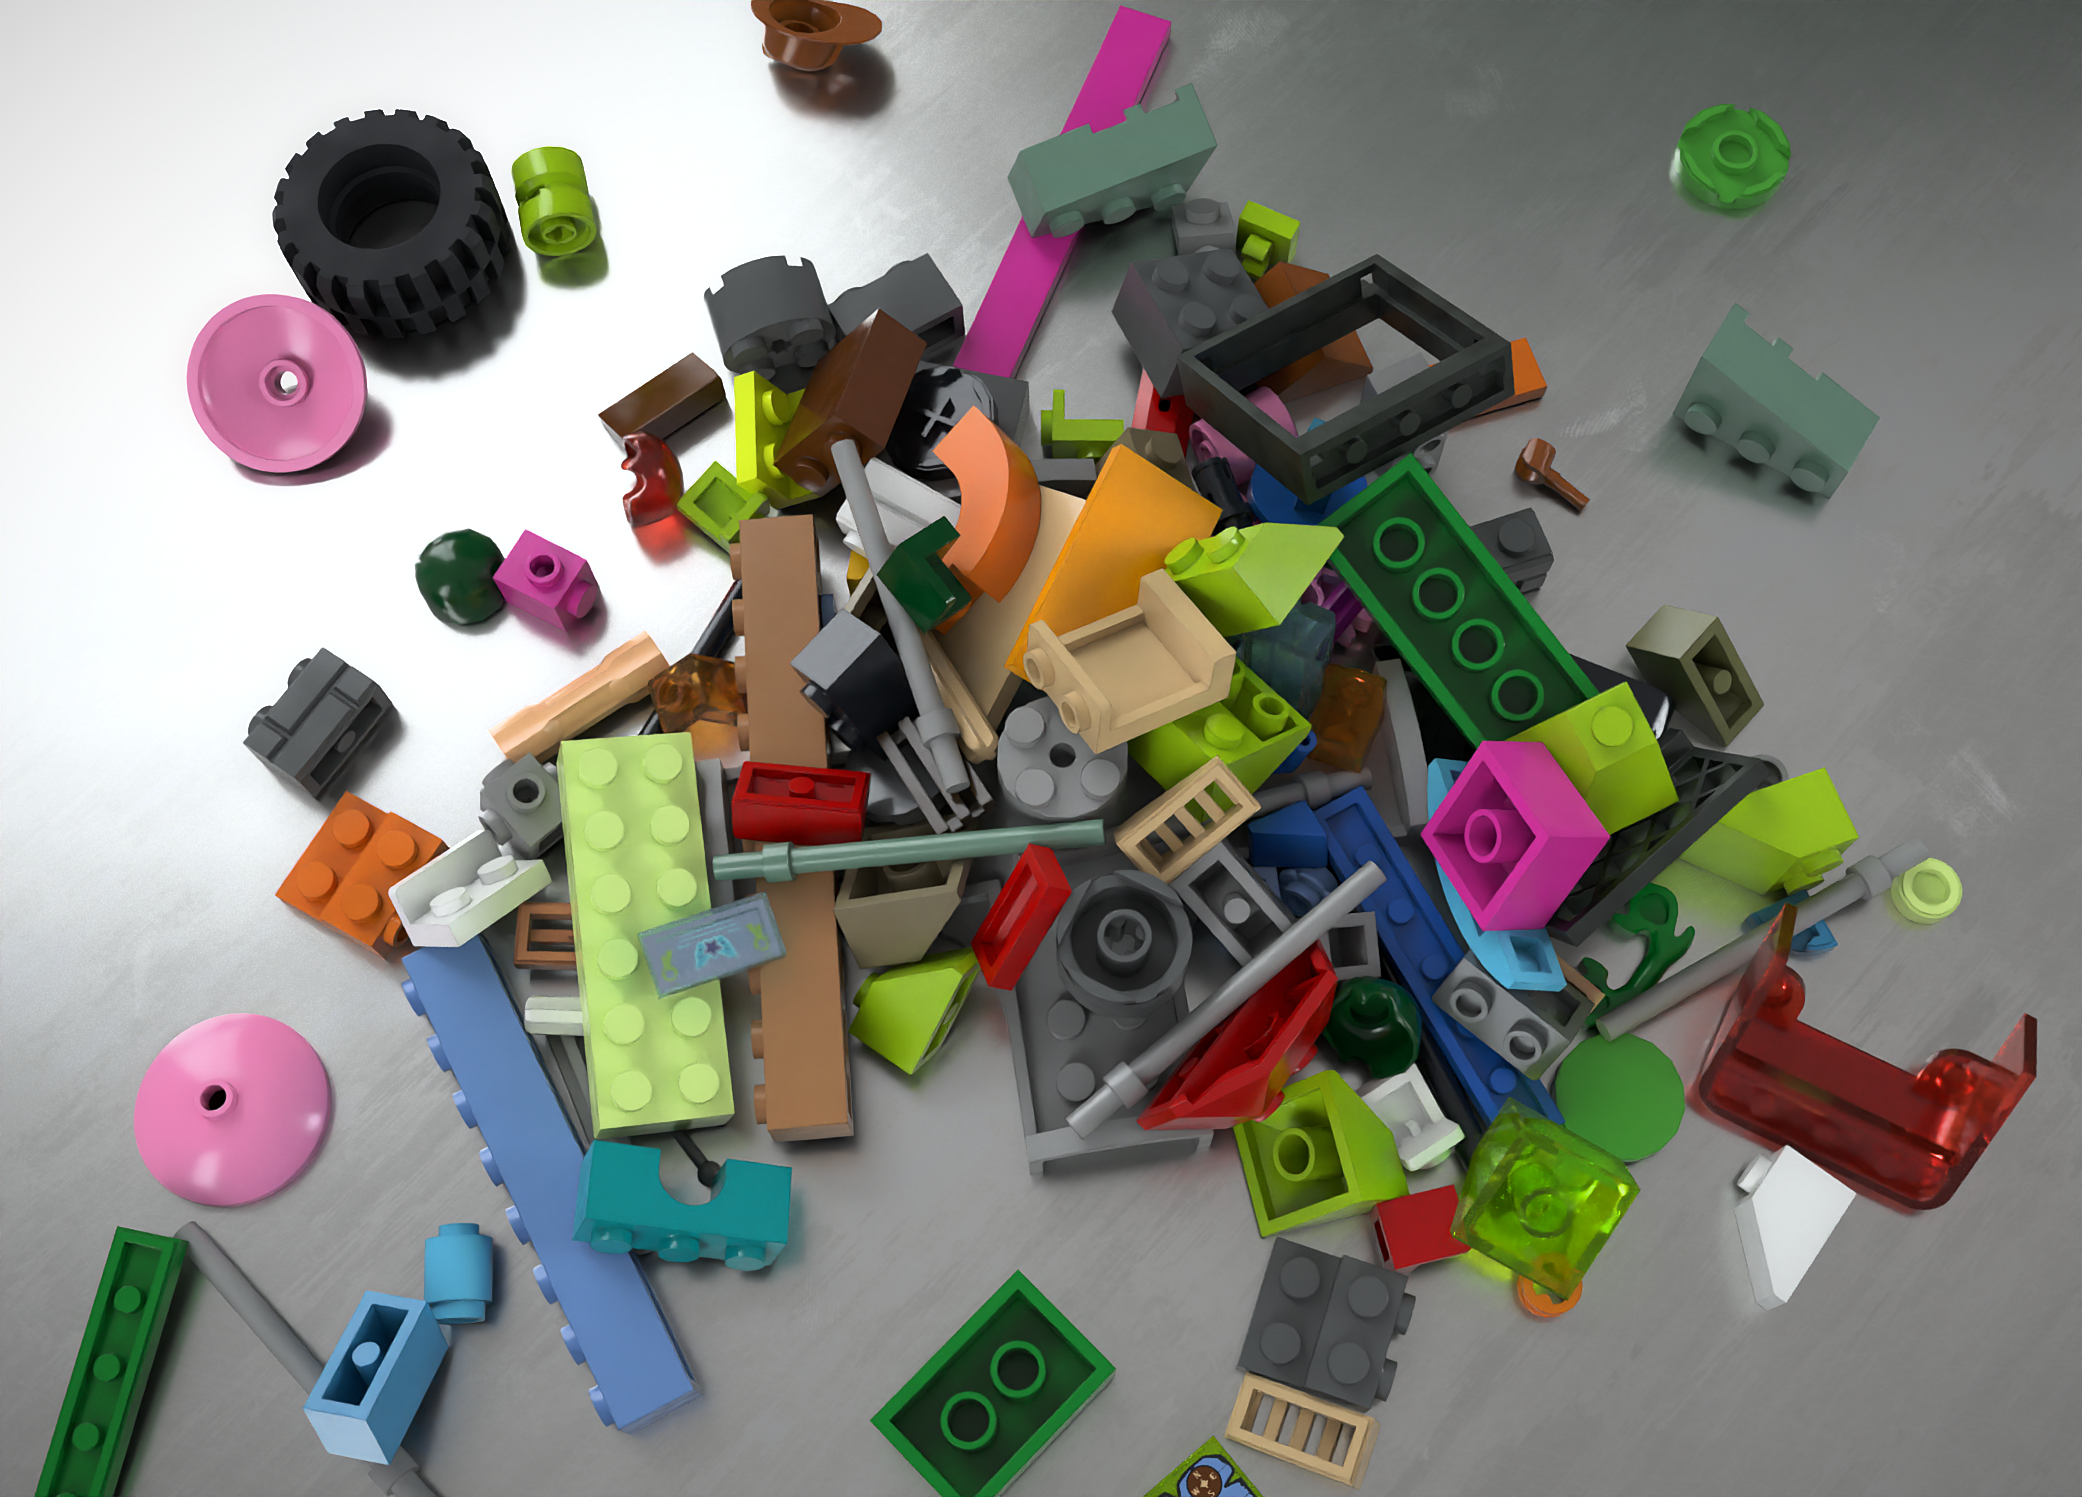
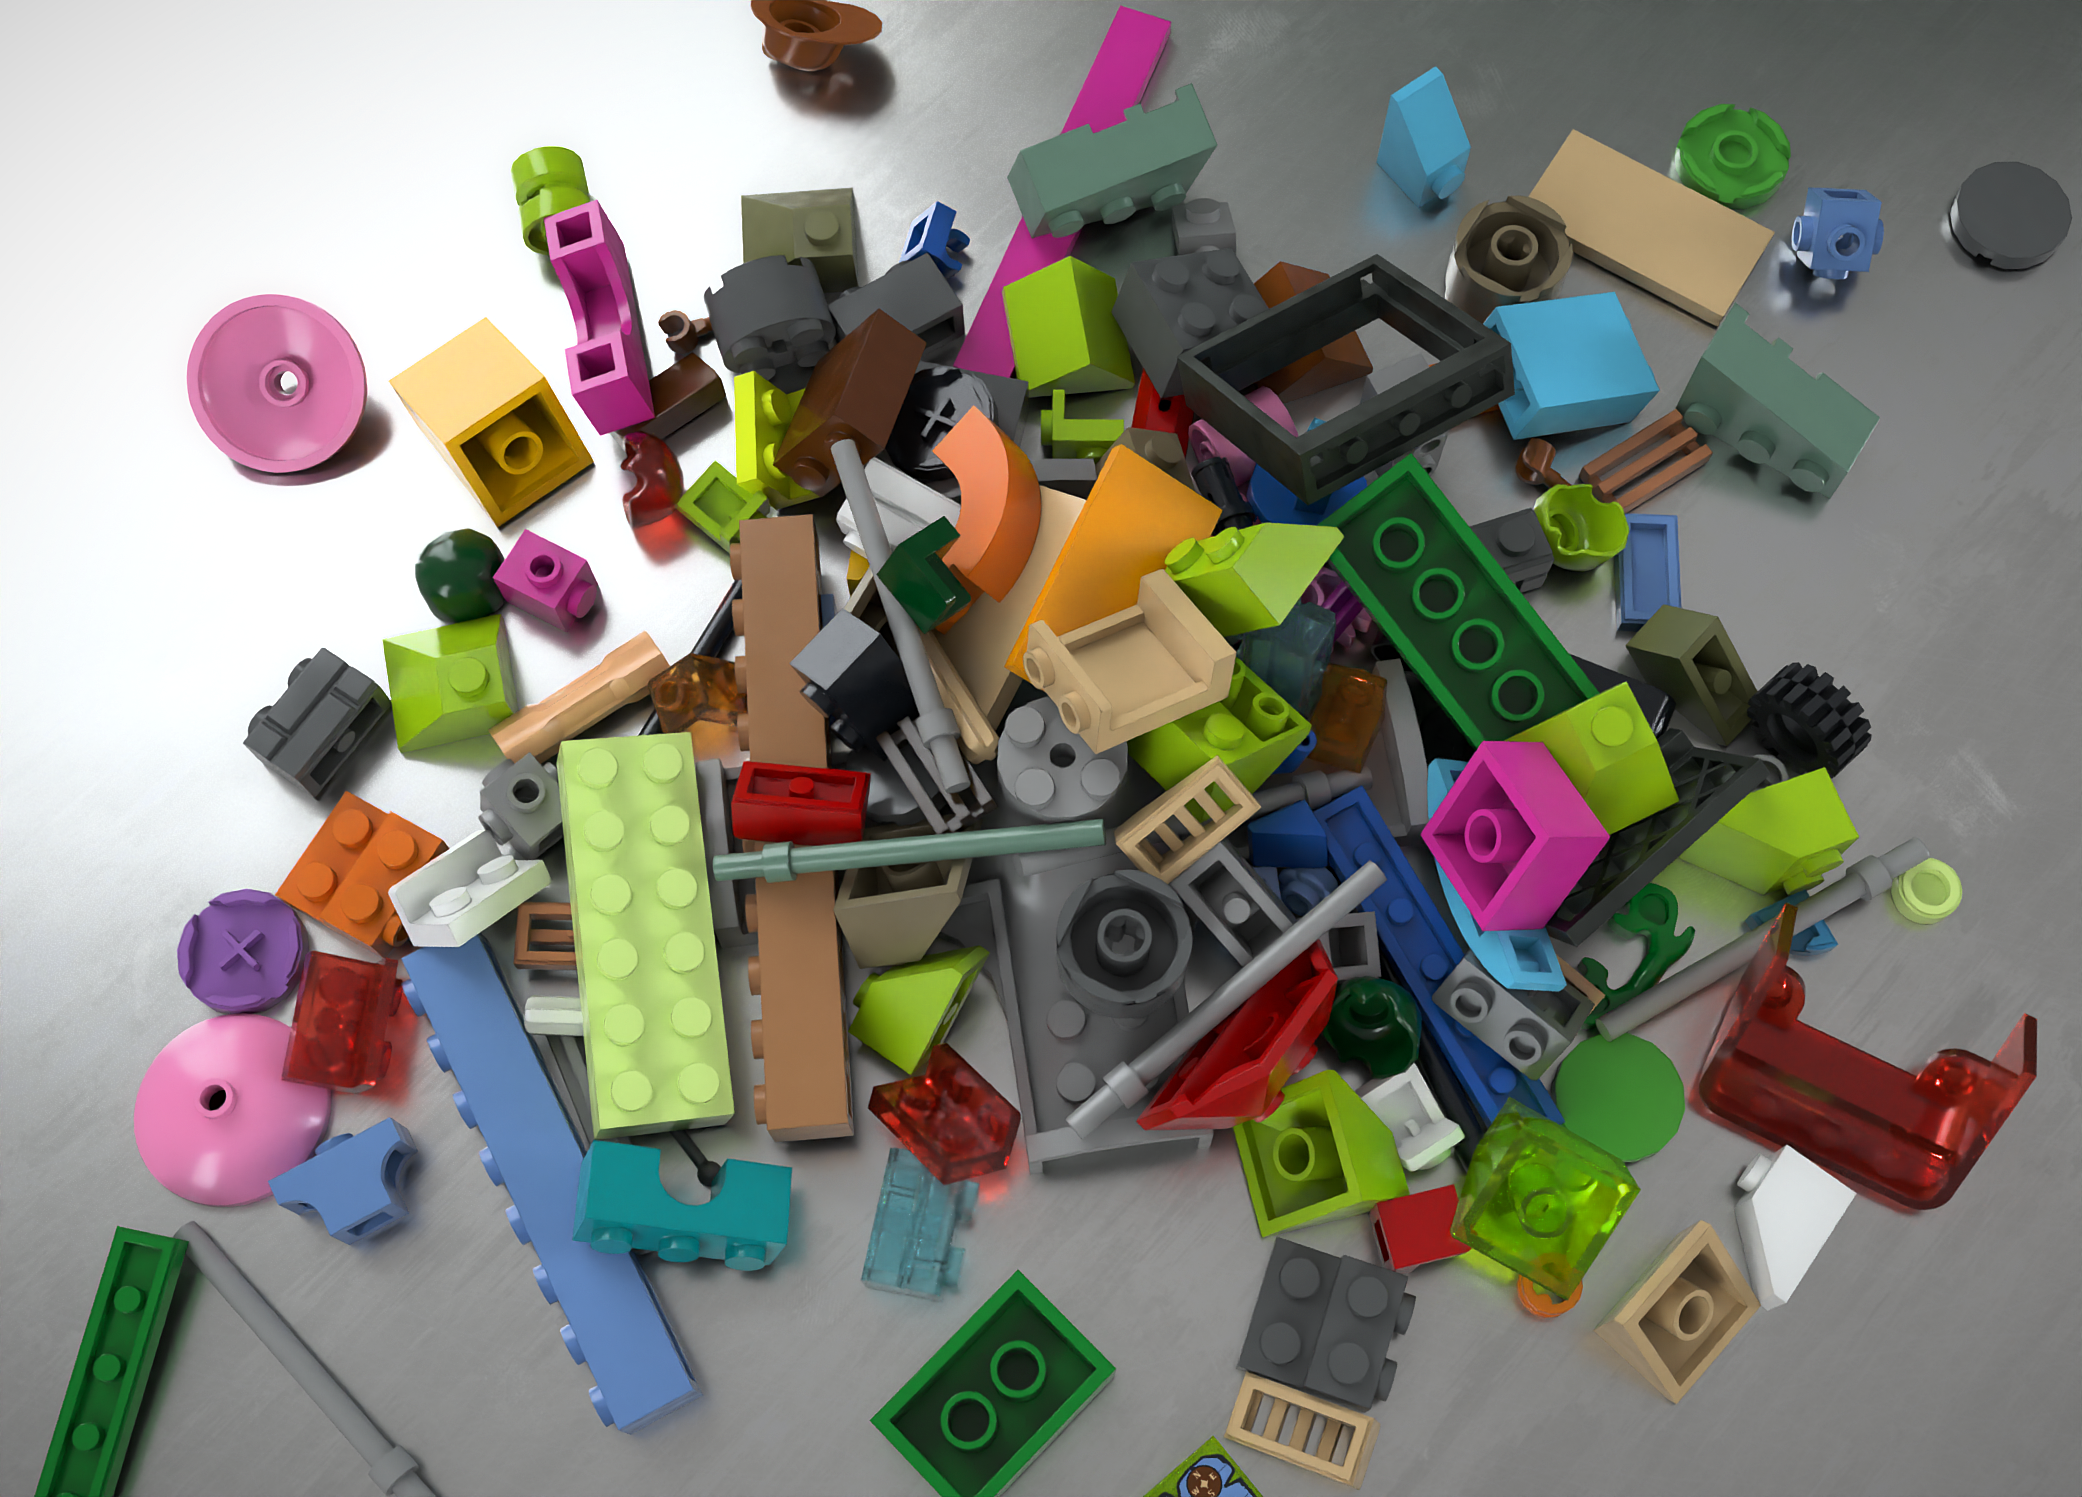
(243, 952): none -> medium lavender tile
(342, 1022): none -> clear red bracket
(351, 1181): none -> medium blue brick
(371, 165): black tyre -> none
(376, 1377): dark azure brick -> none
(449, 682): none -> lime slope
(458, 1273): medium azure brick -> none
(492, 420): none -> yellow slope
(609, 361): none -> dark pink arch
(689, 336): none -> dark orange hand
(711, 945): clear light blue tile -> none
(807, 226): none -> olive slope
(917, 1230): none -> clear light blue brick
(931, 235): none -> blue tile
(949, 1118): none -> clear red bracket
(1020, 917): red piece -> none
(1066, 330): none -> lime slope
(1265, 238): lime tile -> none
(1424, 140): none -> medium azure slope
(1507, 256): none -> dark tan brick
(1572, 365): none -> medium azure brick
(1580, 527): none -> lime hair
(1647, 570): none -> medium blue tile
(1651, 227): none -> tan tile
(1680, 1312): none -> tan slope
(1681, 439): none -> nougat tile
(1809, 720): none -> black tyre
(1838, 231): none -> medium blue brick
(2011, 214): none -> dark grey tile

